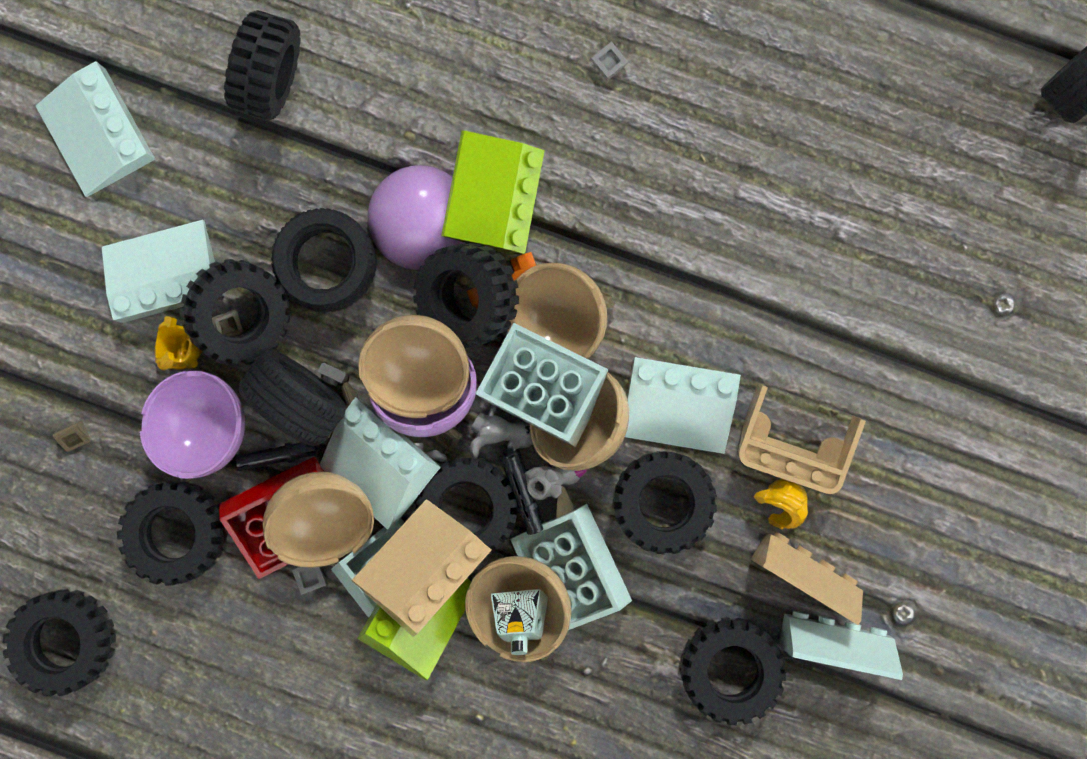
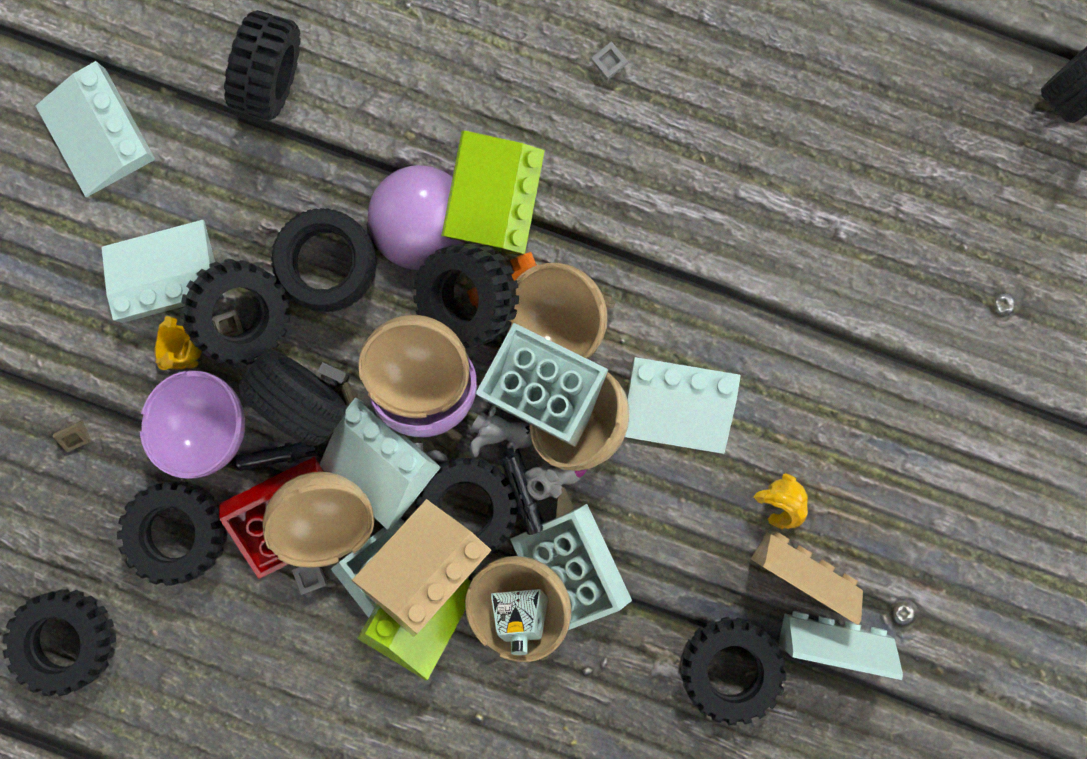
(701, 502): black tyre -> none
(819, 471): tan windscreen -> none

